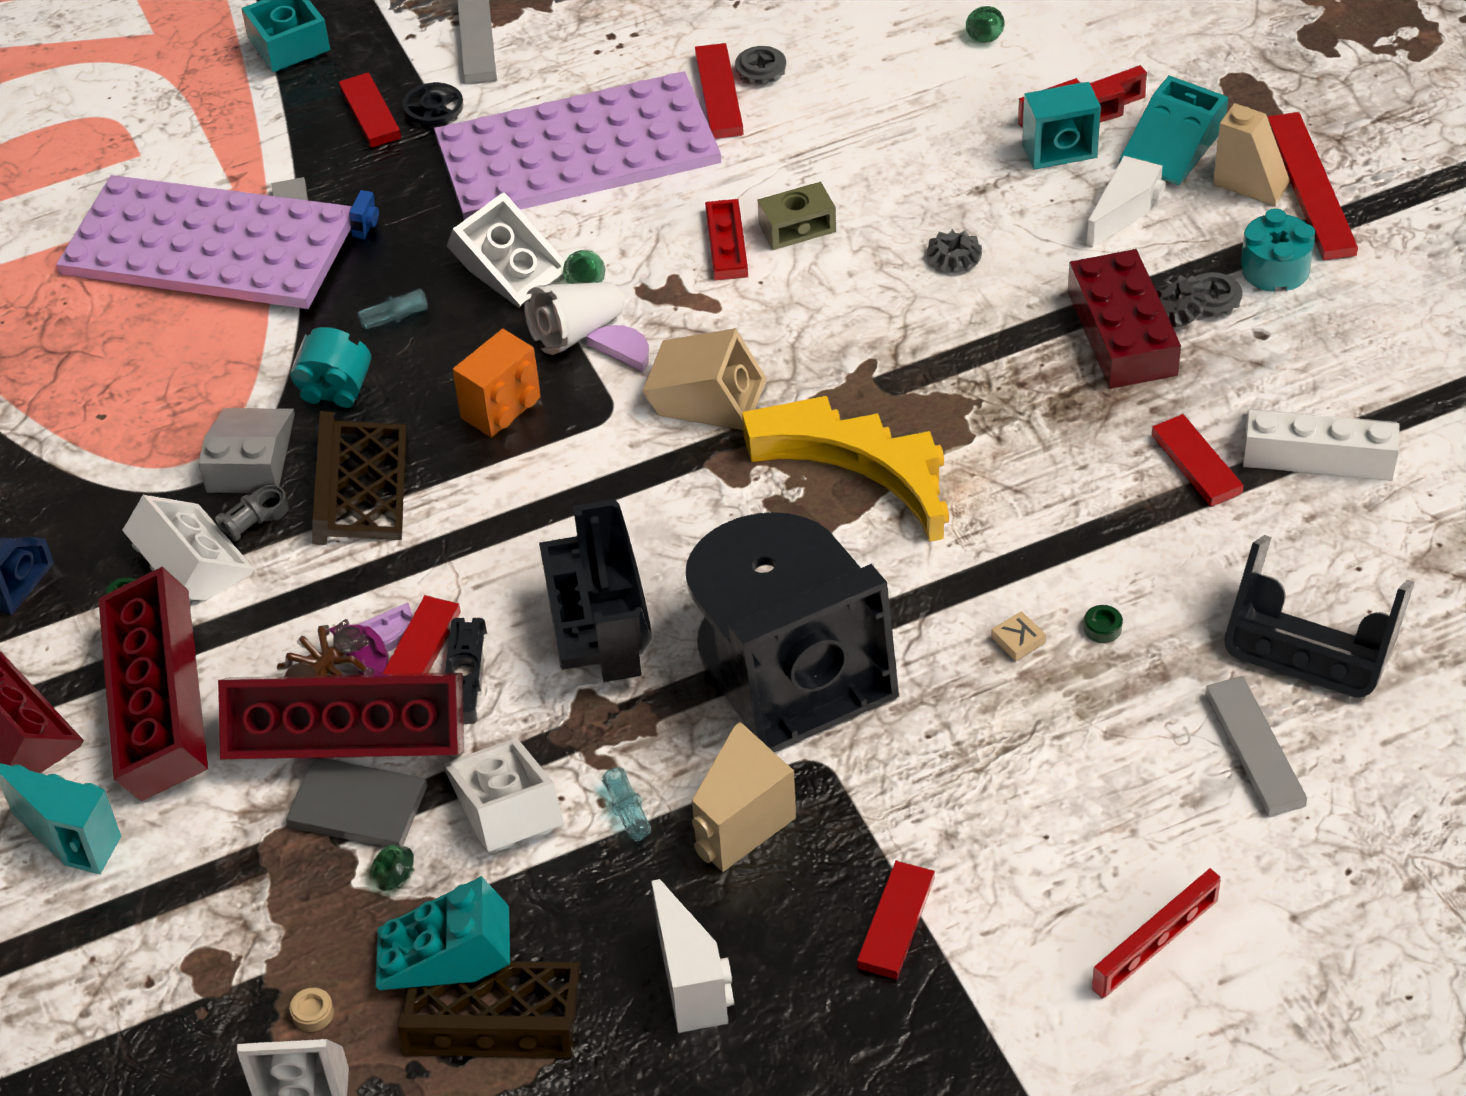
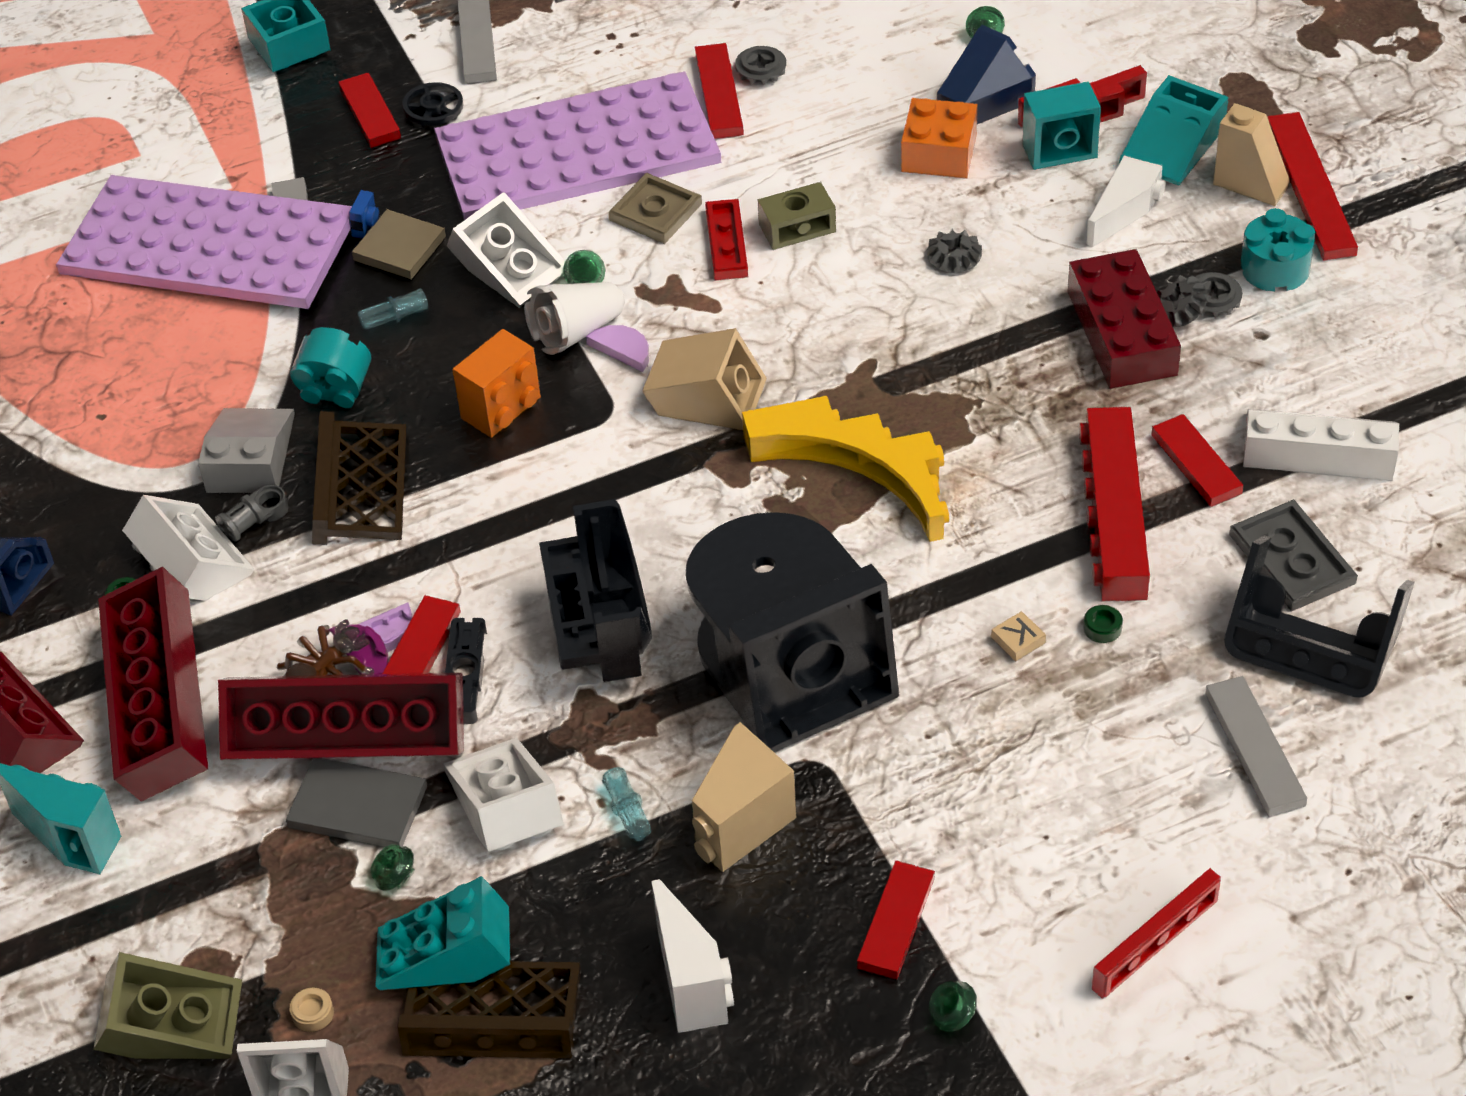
(166, 1011): none -> olive slope
(399, 244): none -> dark tan tile
(655, 208): none -> dark tan tile
(939, 137): none -> orange brick
(953, 1005): none -> clear green hat
(988, 75): none -> dark blue slope
(1115, 506): none -> red brick
(1296, 555): none -> dark grey tile

